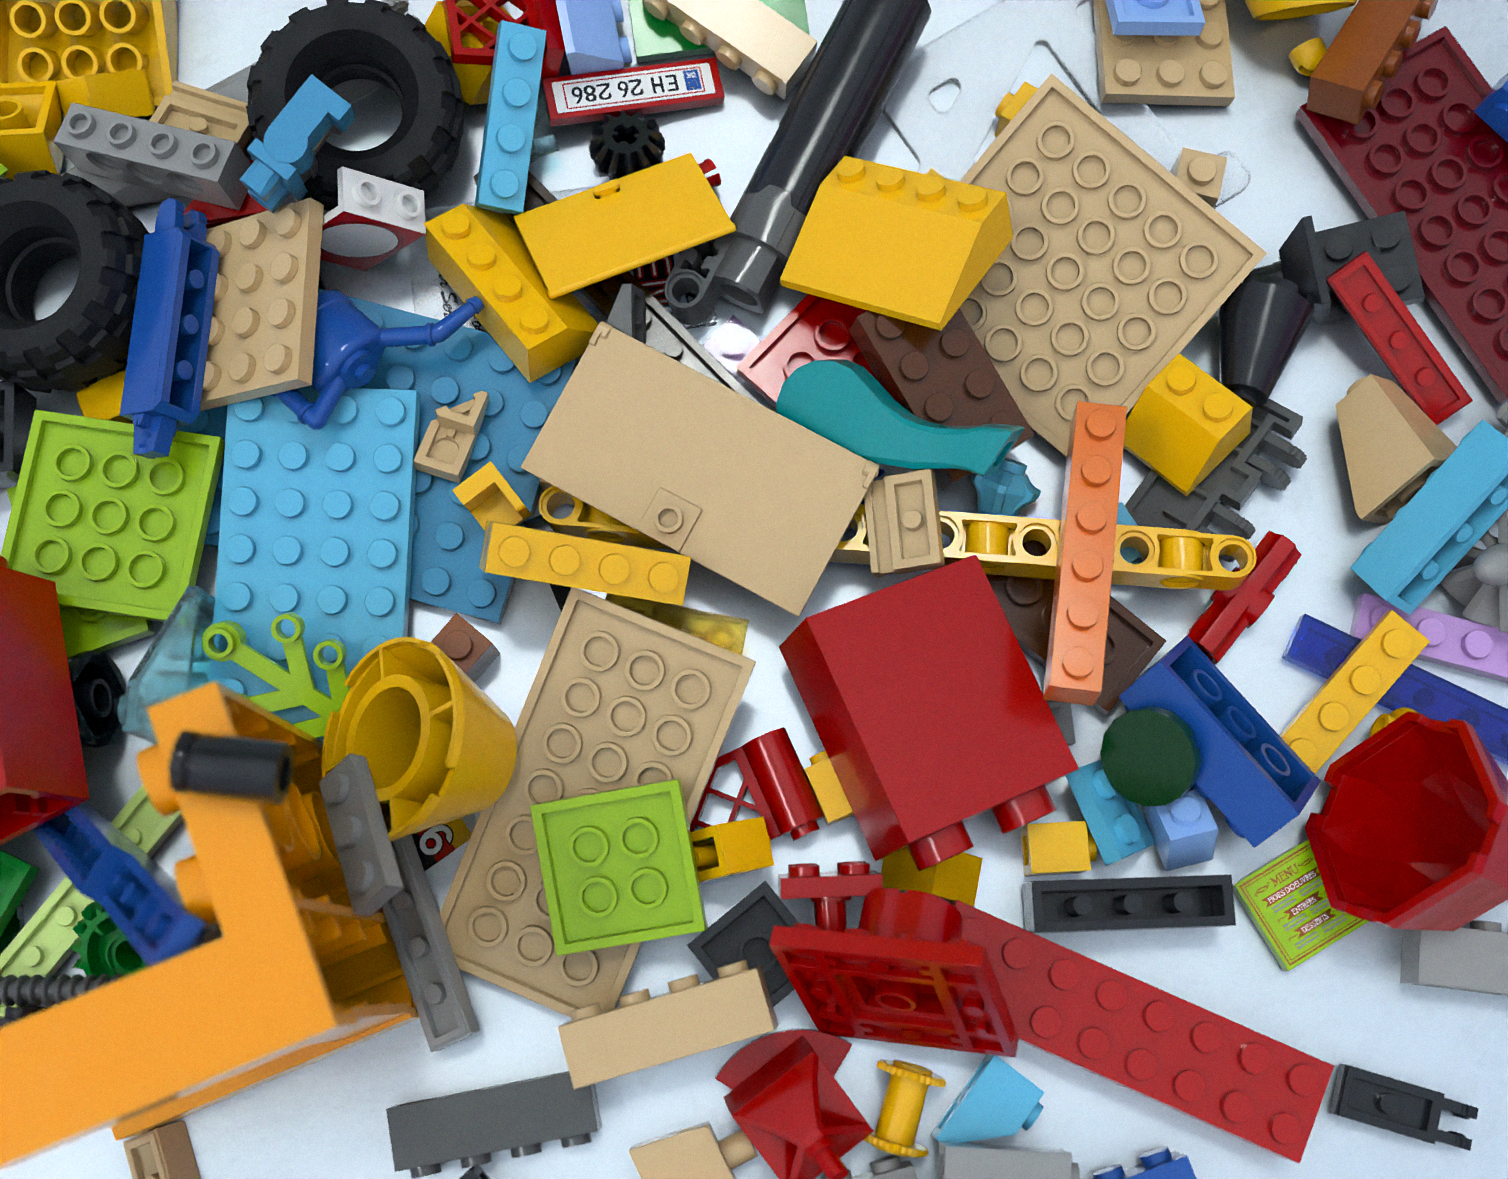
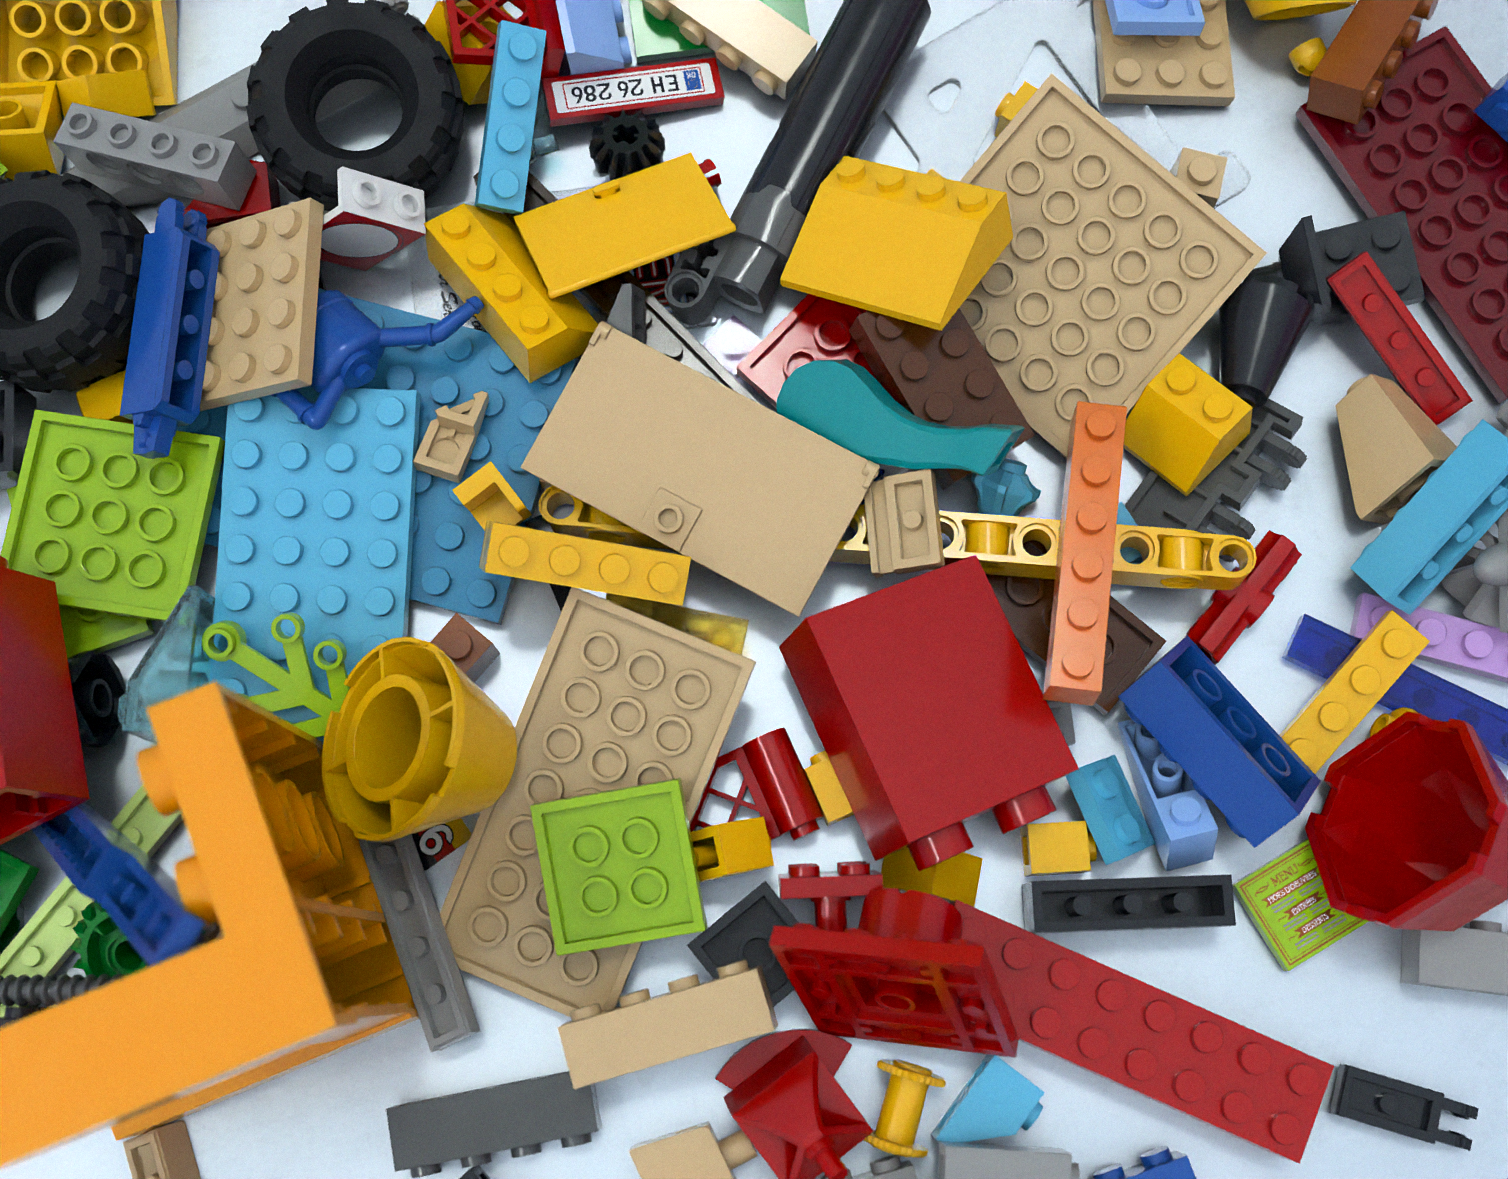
(204, 113): tan plate -> none
(231, 767): black piece -> none
(293, 142): dark azure hips -> none
(360, 835): light grey plate -> none
(1150, 756): dark green tile -> none

